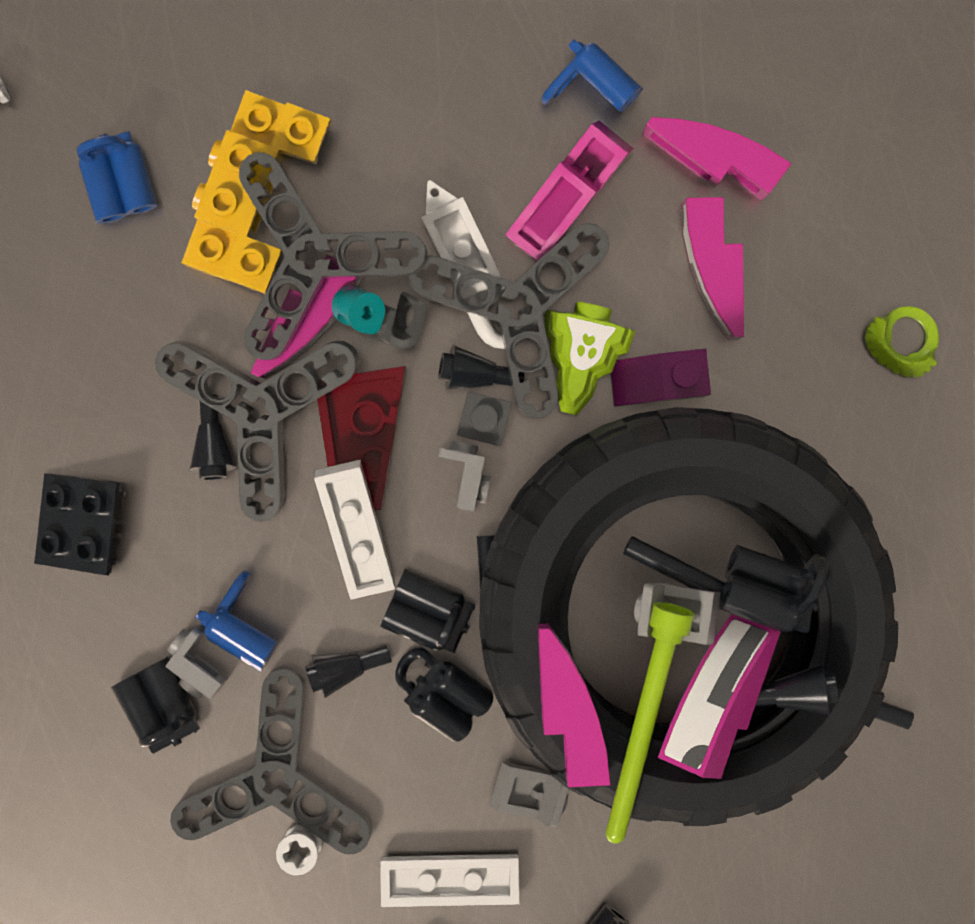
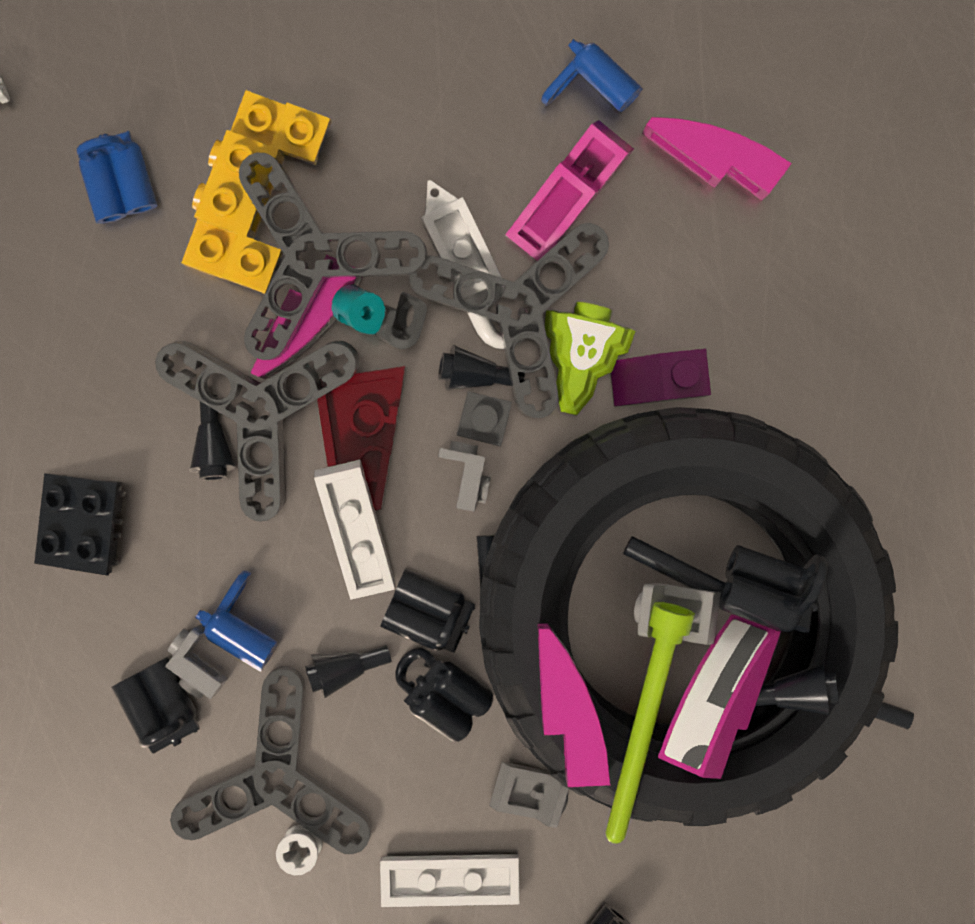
(715, 264): dark pink slope -> none
(879, 339): lime piece -> none

